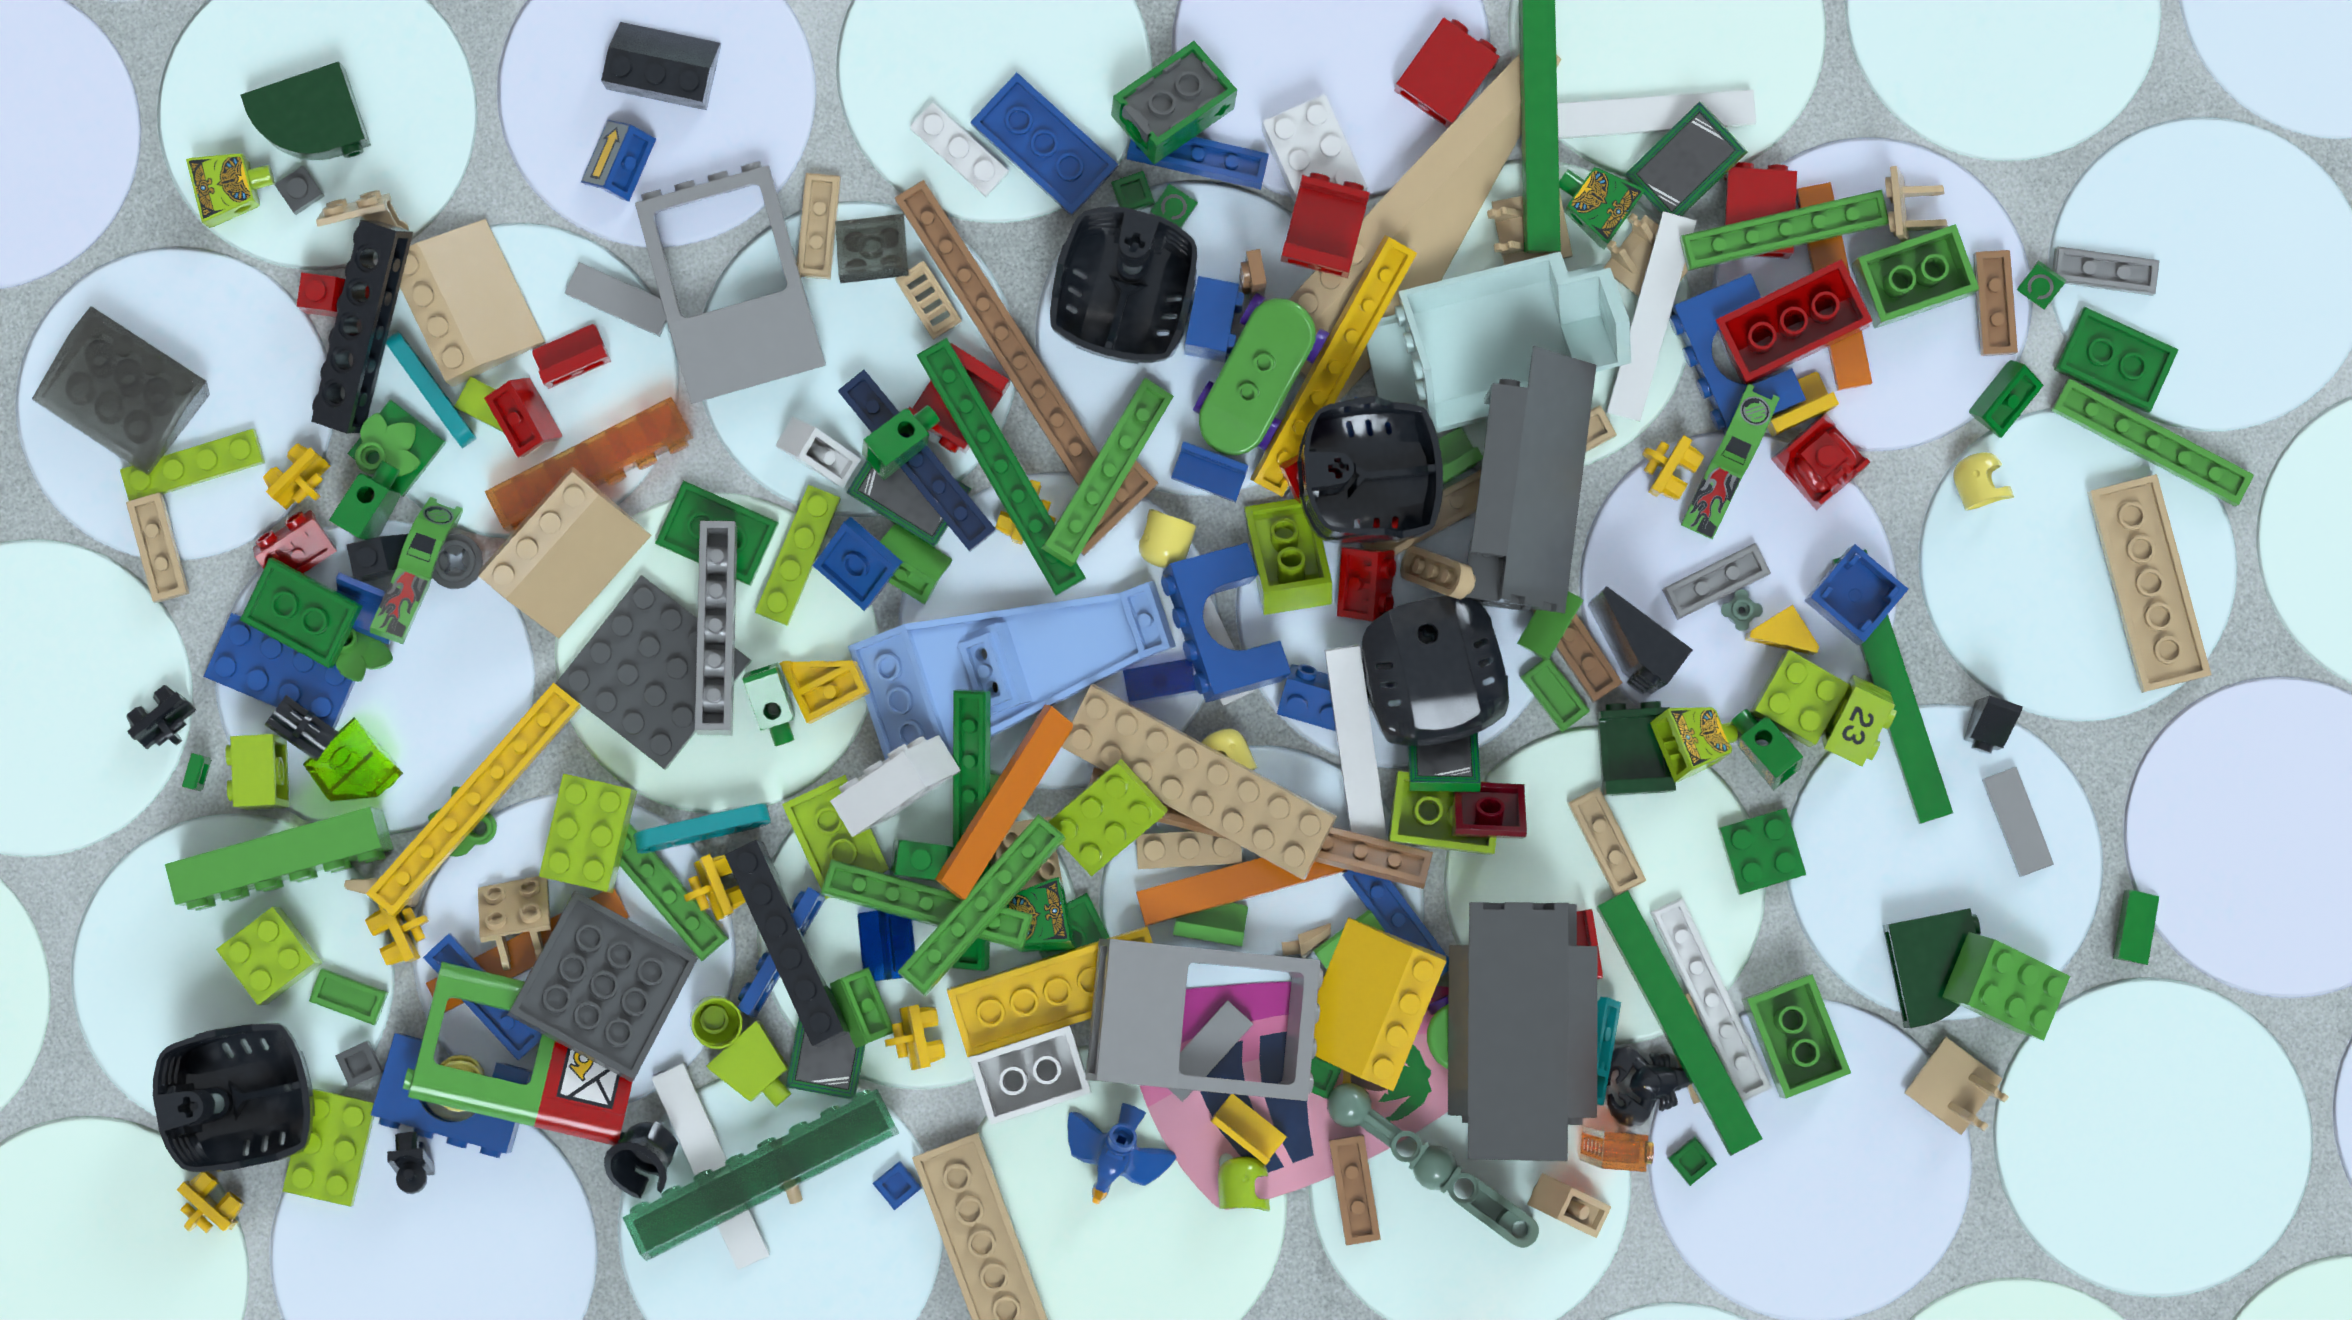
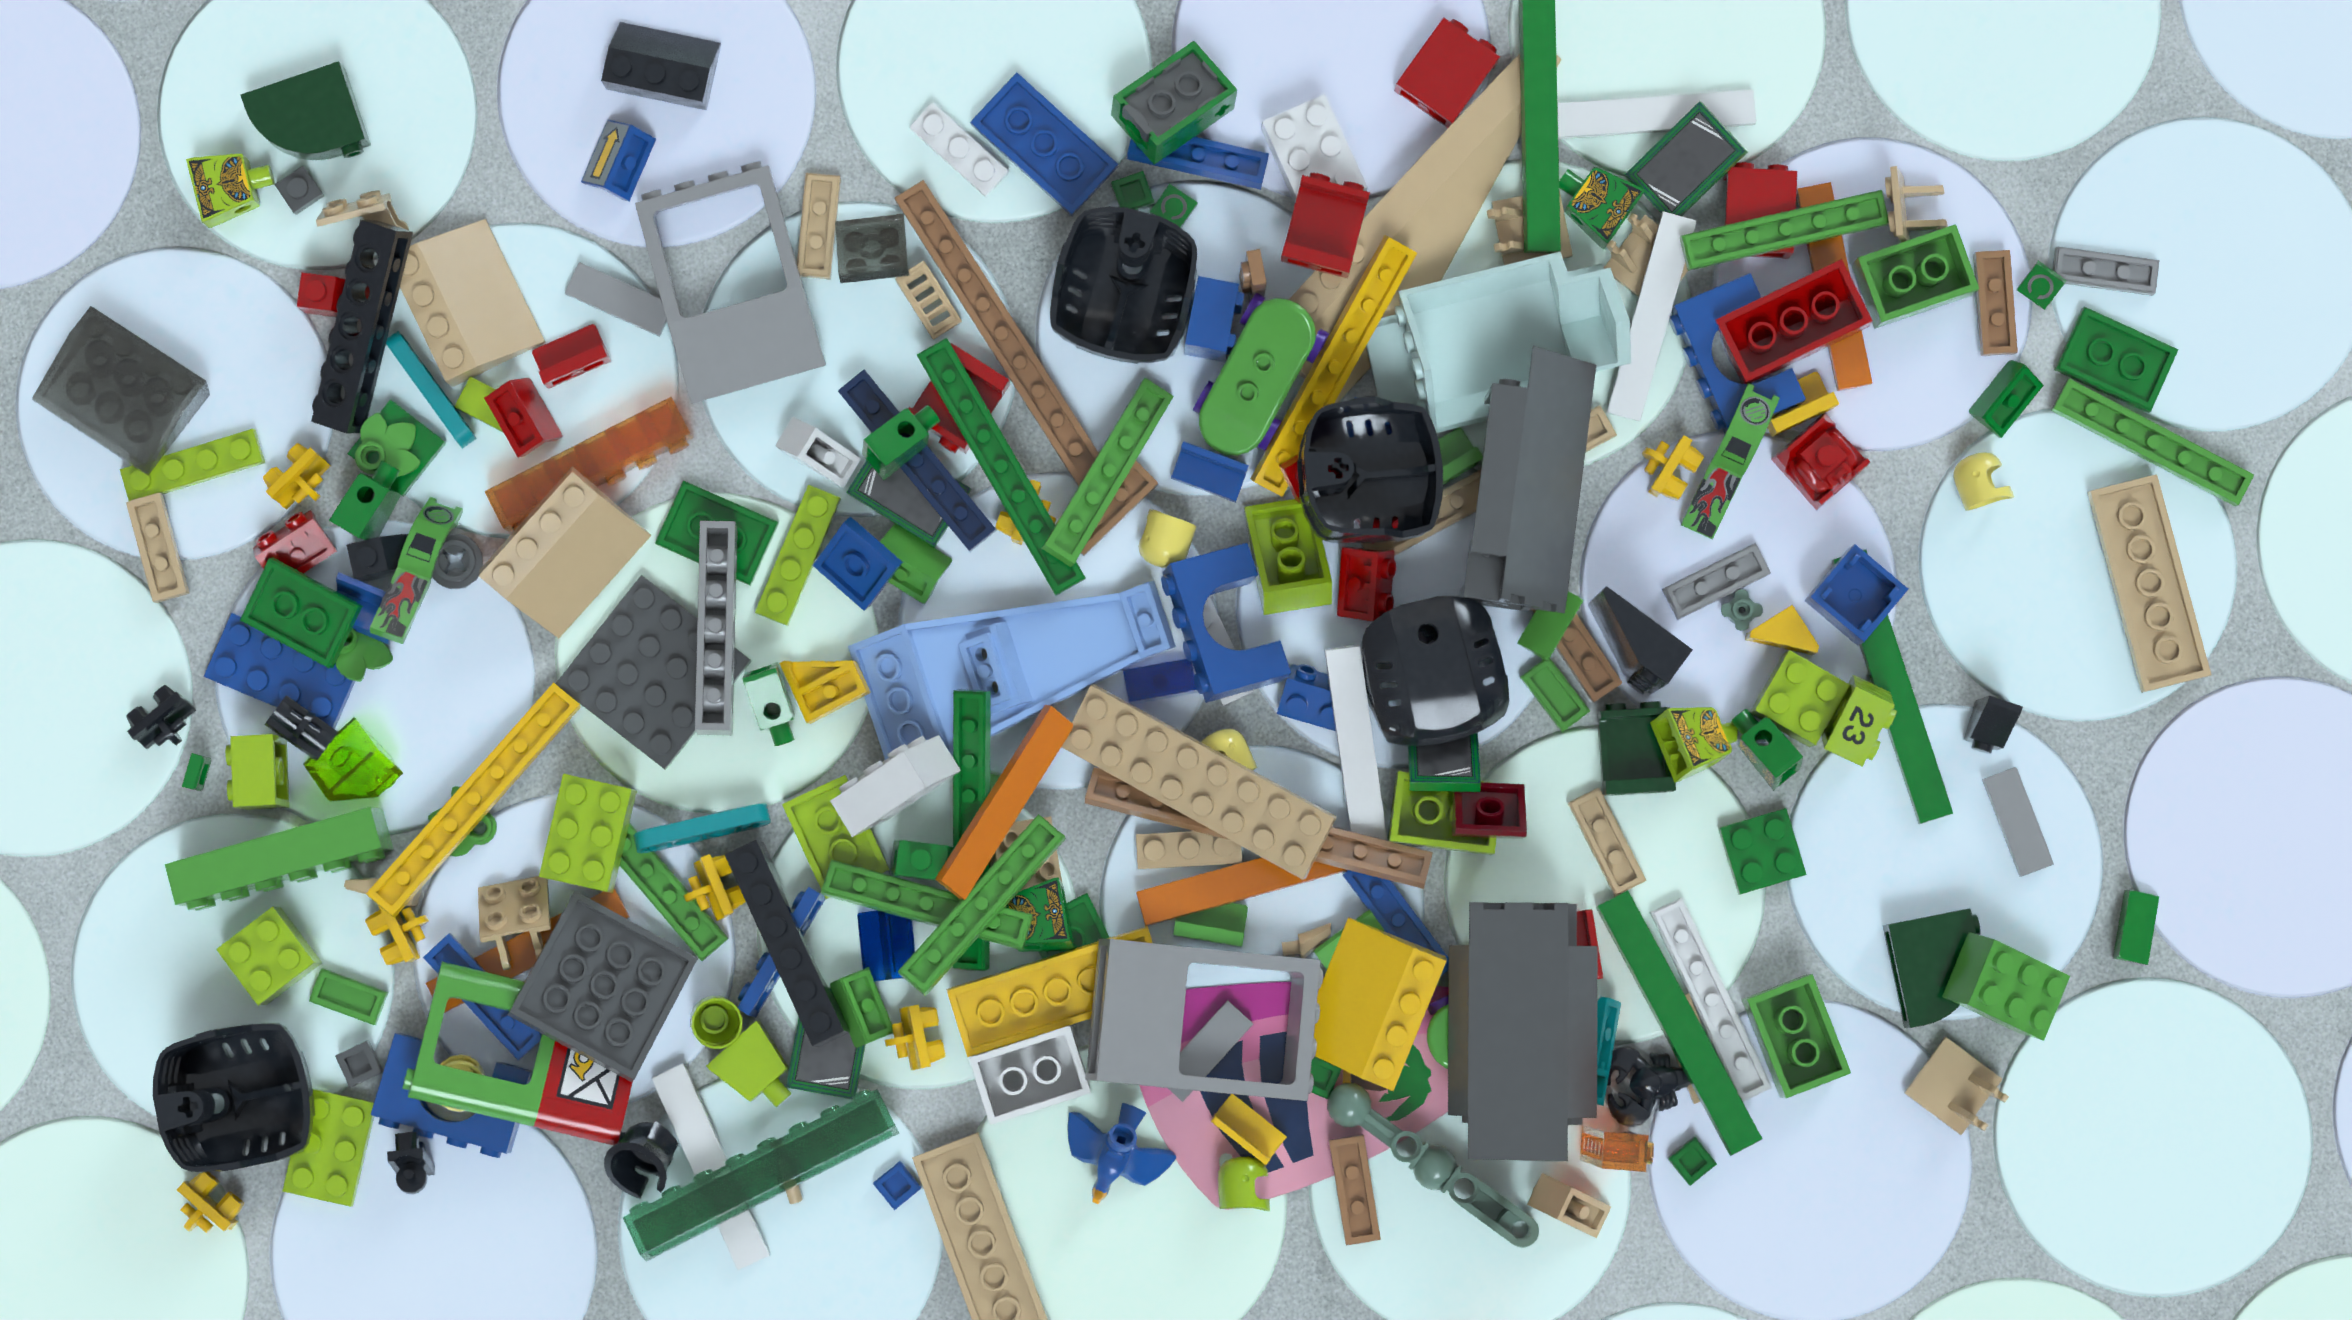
(1107, 817): lime plate -> none
(1437, 572): tan plate -> none

